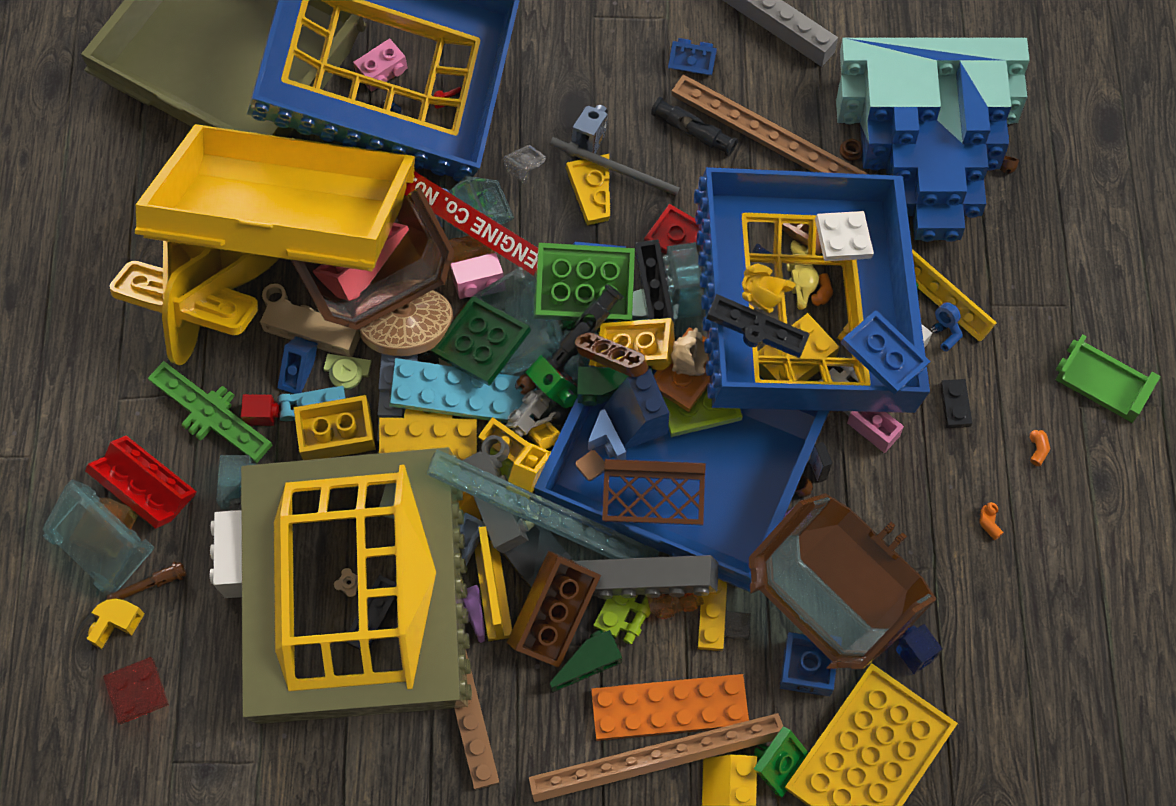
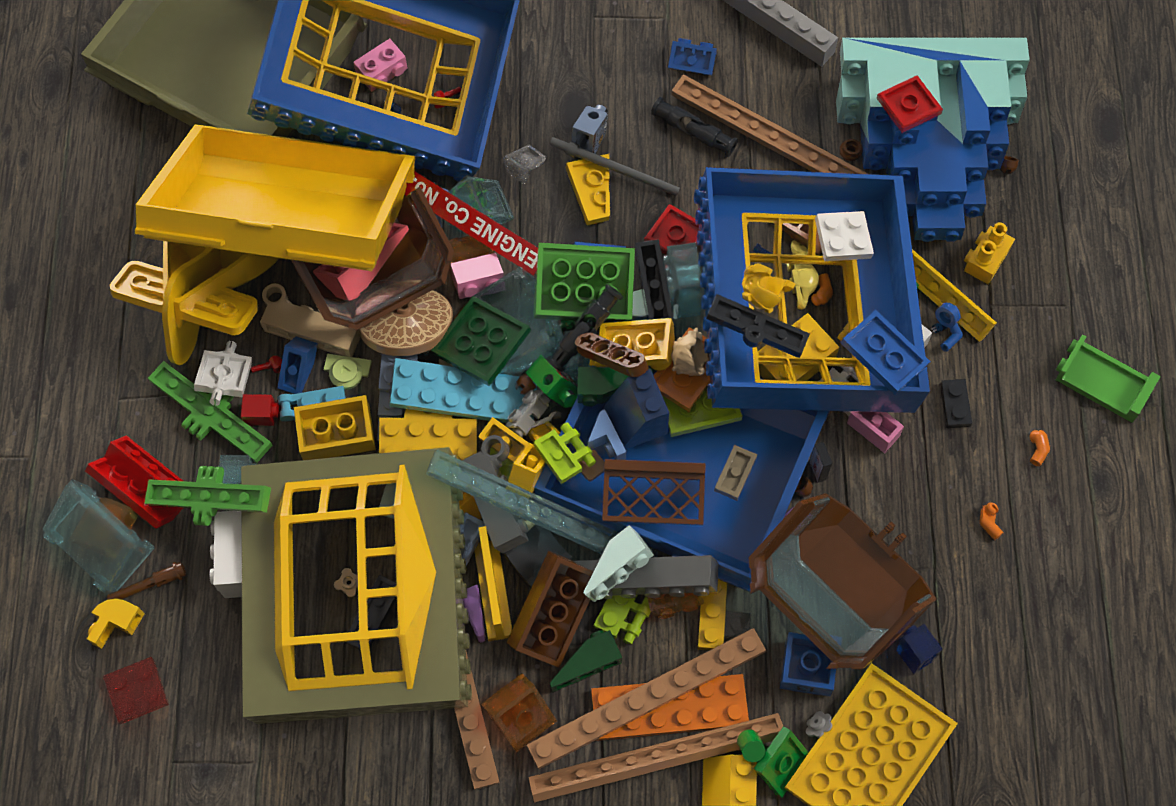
(208, 495): none -> bright green hinge
(223, 373): none -> white plate
(274, 362): none -> red hand
(519, 712): none -> clear orange slope
(559, 457): none -> lime plate
(619, 559): none -> light aqua slope
(646, 698): none -> medium nougat plate
(735, 472): none -> dark tan plate
(751, 745): none -> green piece
(818, 724): none -> light grey plant
(909, 103): none -> red plate
(989, 253): none -> yellow brick

